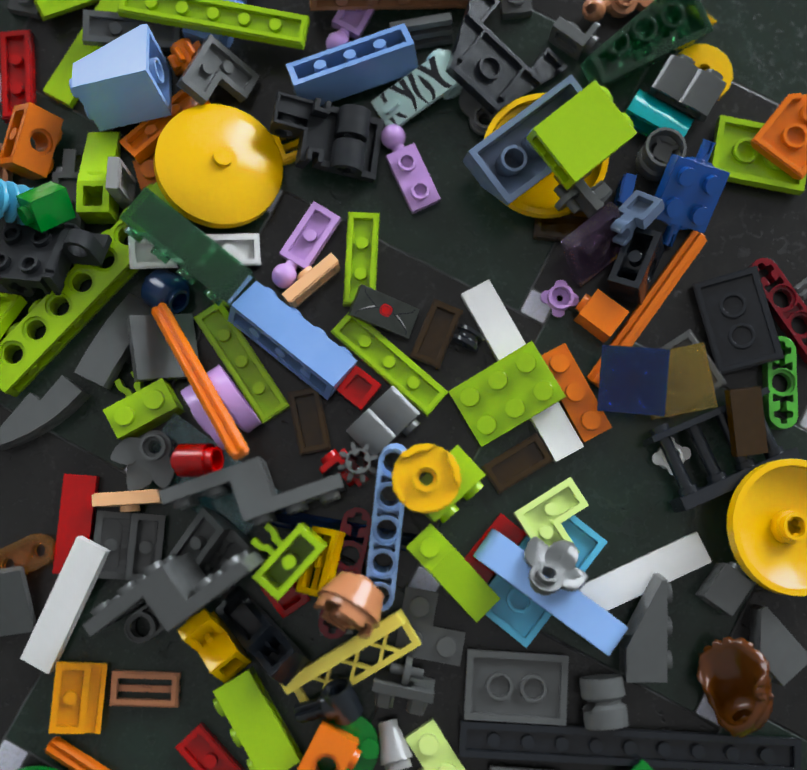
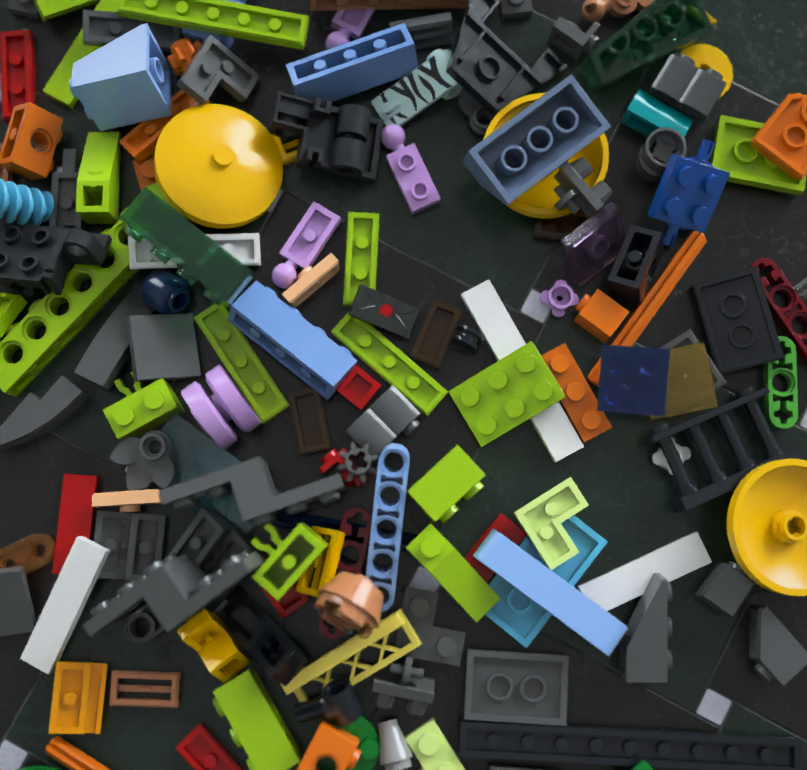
(45, 206): green brick -> none
(120, 182): light grey tile -> none
(196, 459): red brick -> none
(200, 382): orange axle -> none
(431, 460): yellow plate -> none
(517, 463): dark brown tile -> none
(557, 563): plate -> none
(581, 134): lime brick -> none
(604, 702): dark grey wheel -> none
(624, 189): blue tile -> none
(635, 212): sand blue plate -> none
(736, 685): reddish brown piece -> none
(746, 421): dark brown tile -> none

